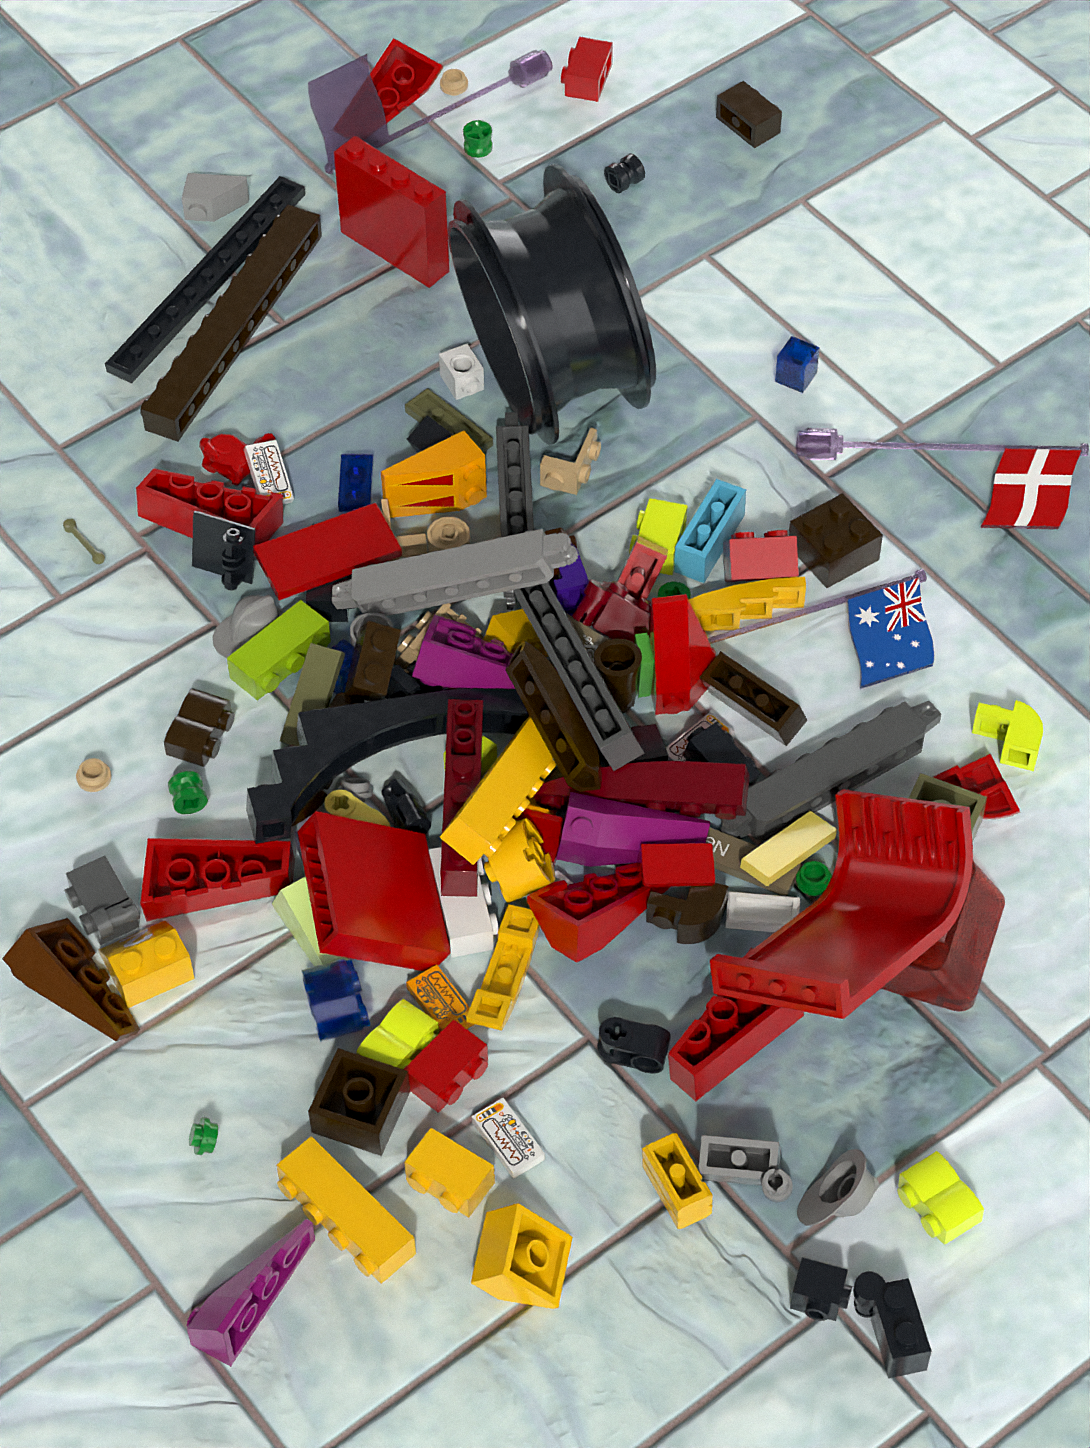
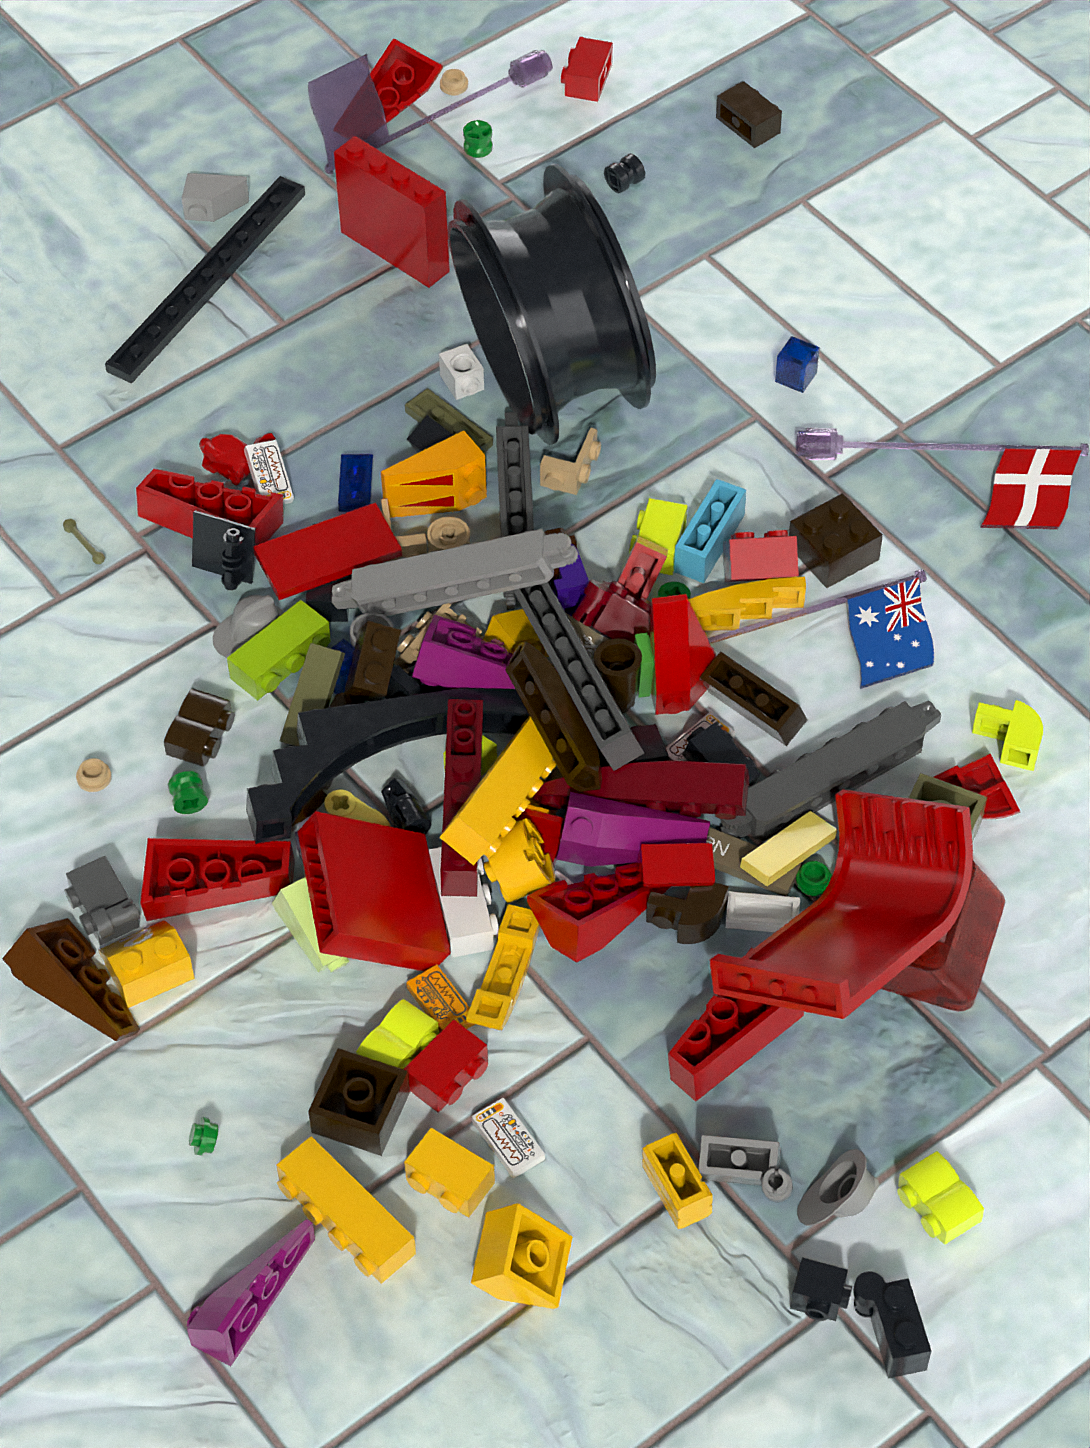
(231, 323): dark brown brick -> none
(333, 999): clear blue brick -> none
(357, 786): light grey plate -> none
(636, 1046): black piece -> none

